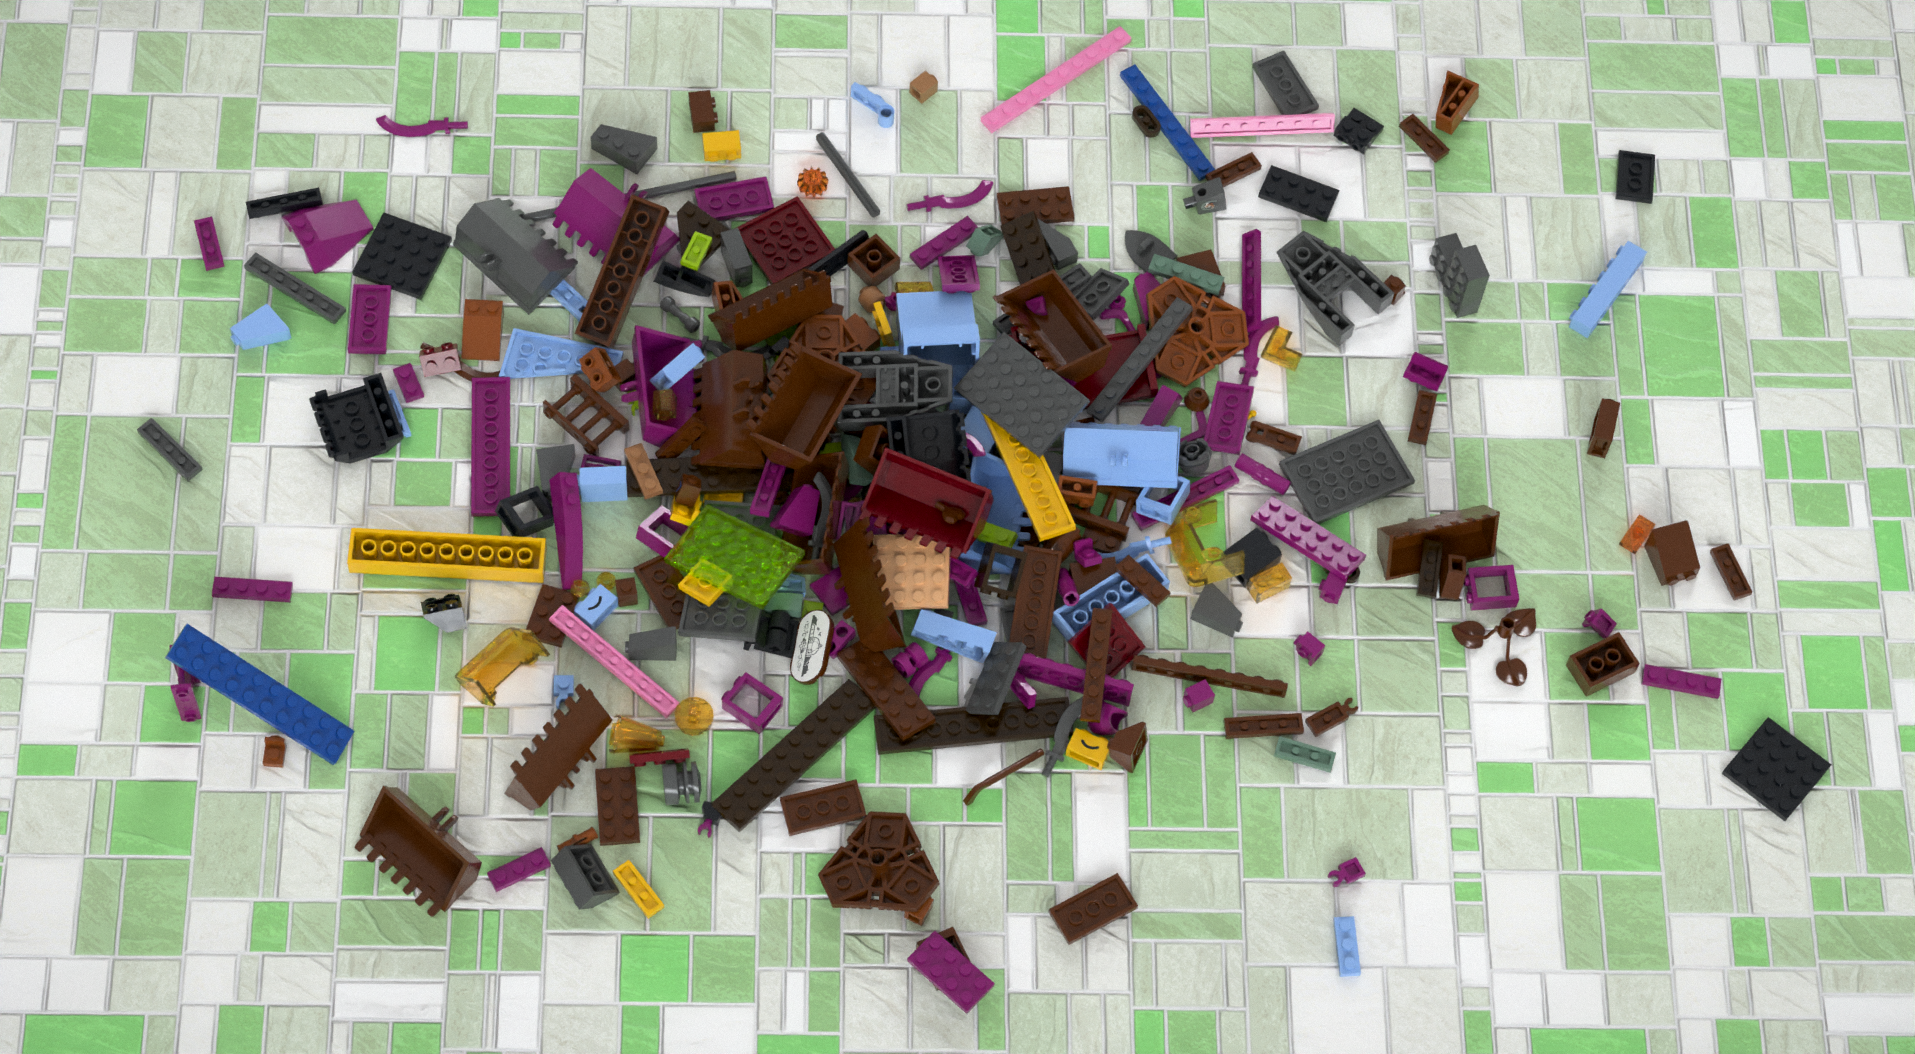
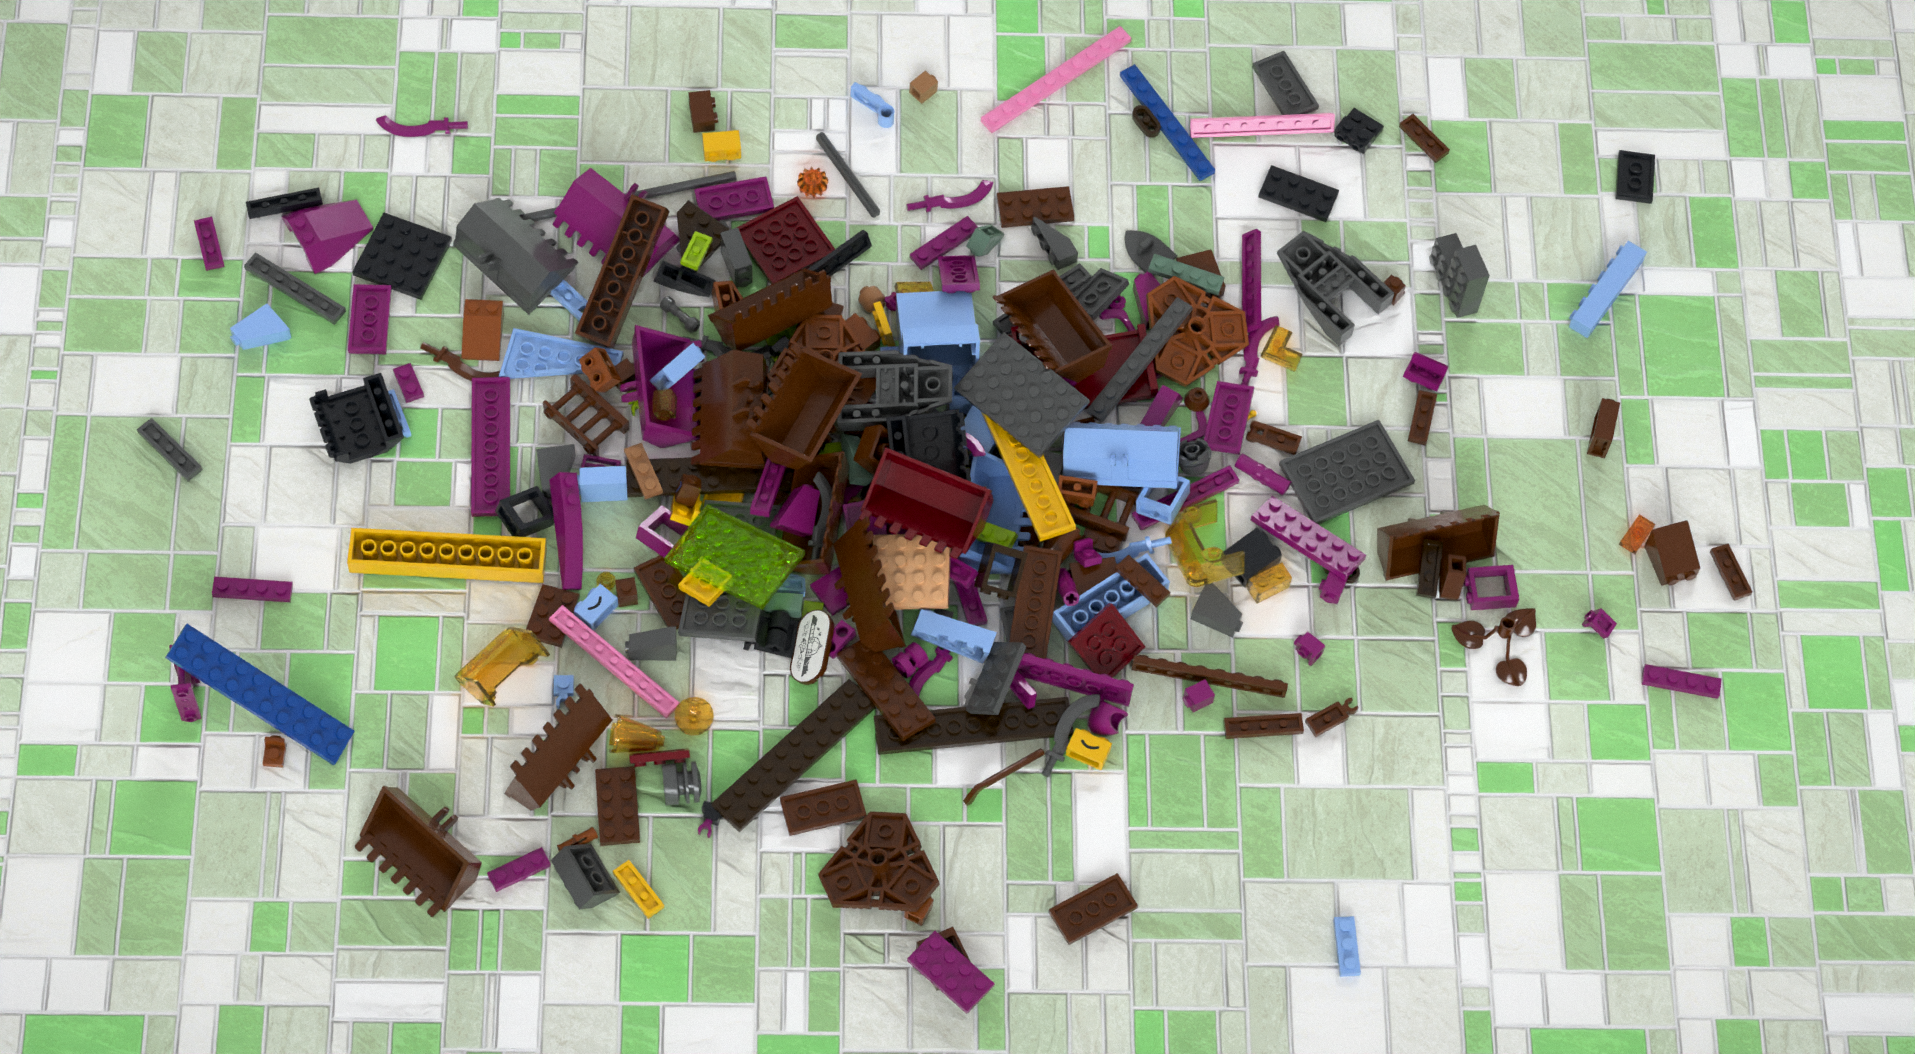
(440, 359): bracket -> none
(445, 612): slope -> none
(580, 588): clear yellow plate -> none
(624, 146): dark grey wedge -> none
(682, 438): reddish brown plate -> none
(757, 724): magenta window -> none
(842, 513): magenta tile -> none
(874, 261): reddish brown brick -> none
(950, 514): reddish brown rock -> none
(1027, 247): dark brown plate -> none
(1037, 306): magenta tile -> none
(1096, 665): reddish brown plate -> none
(1128, 745): reddish brown slope -> none
(1207, 197): dark grey torso -> none
(1235, 170): reddish brown plate -> none
(1304, 754): sand green plate -> none
(1348, 871): magenta plate -> none
(1455, 102): dark orange wedge -> none
(1602, 664): reddish brown brick -> none
(1776, 769): black plate -> none

